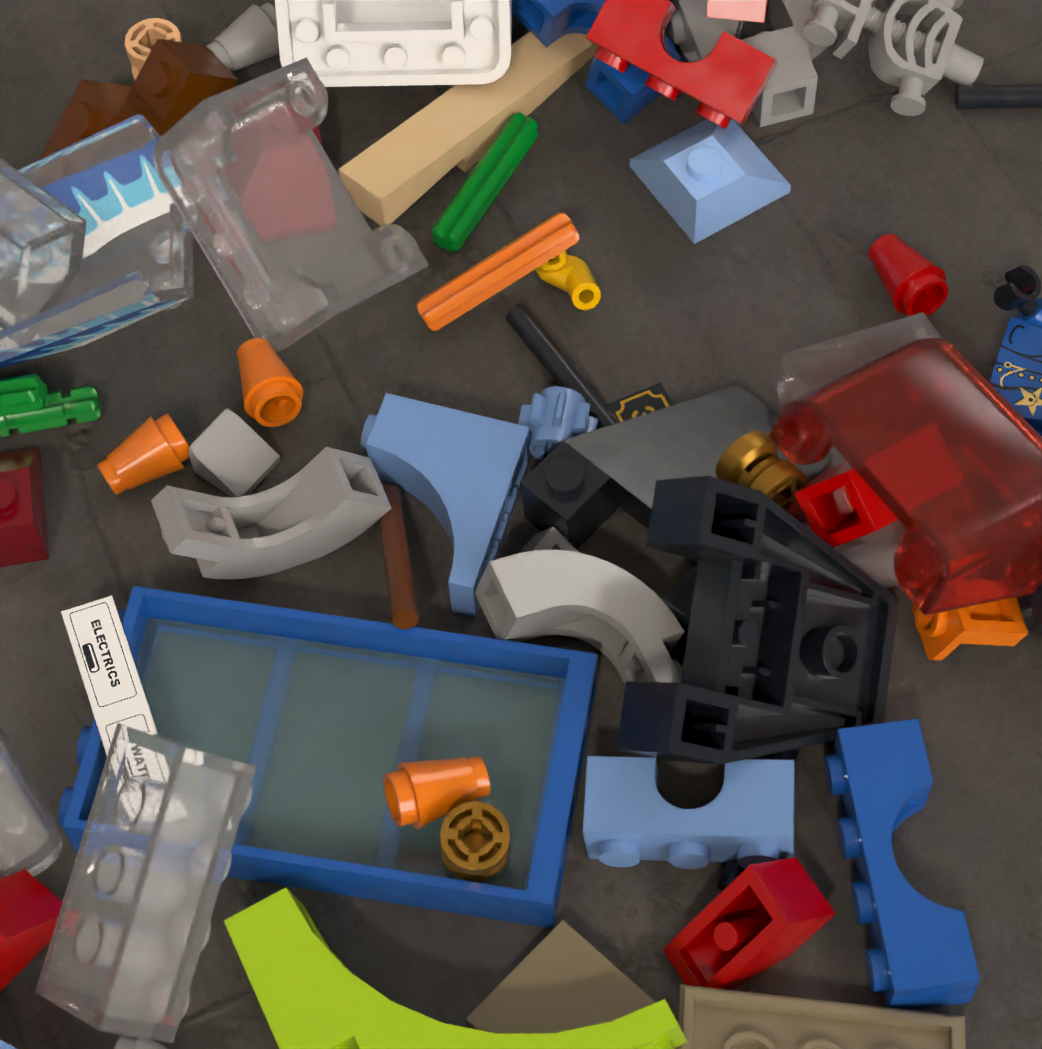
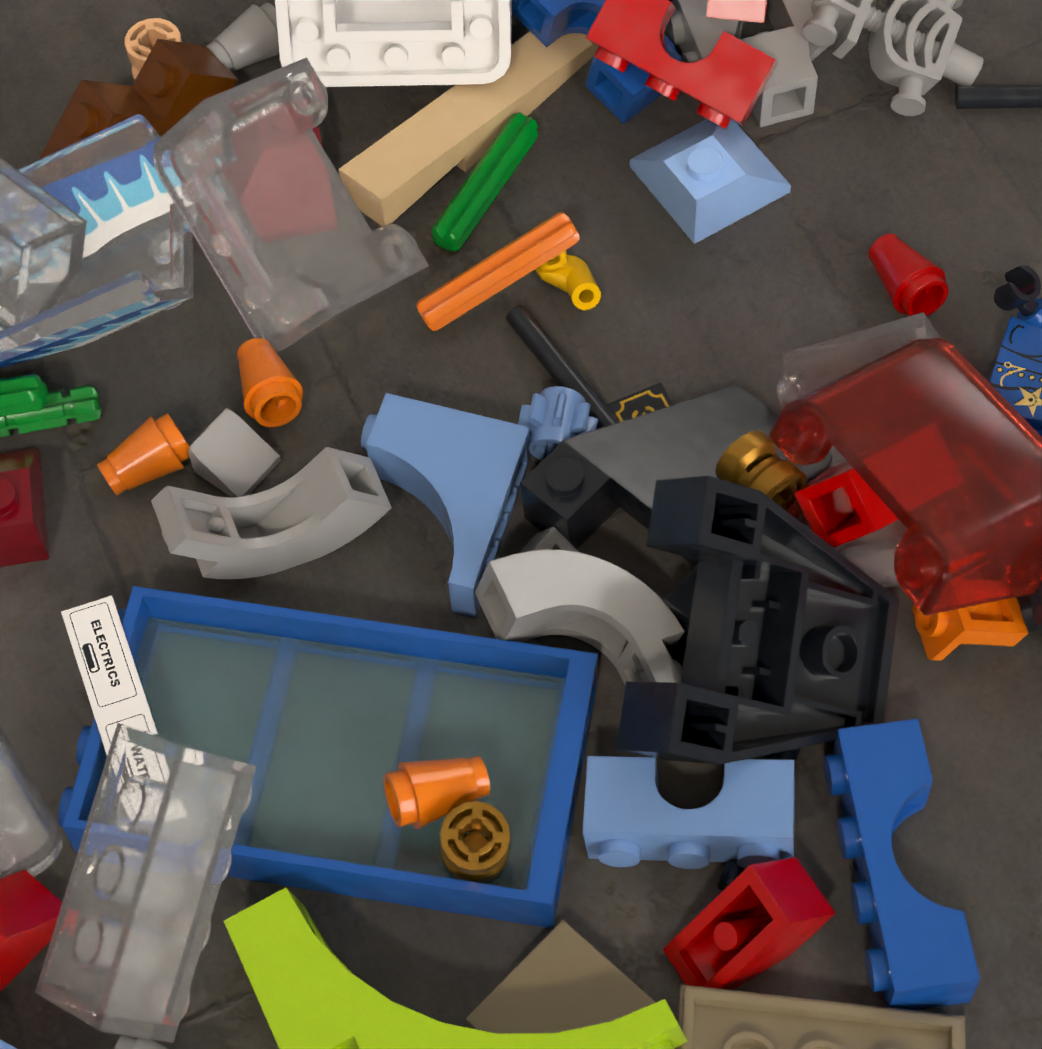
(398, 563): reddish brown bar -> none

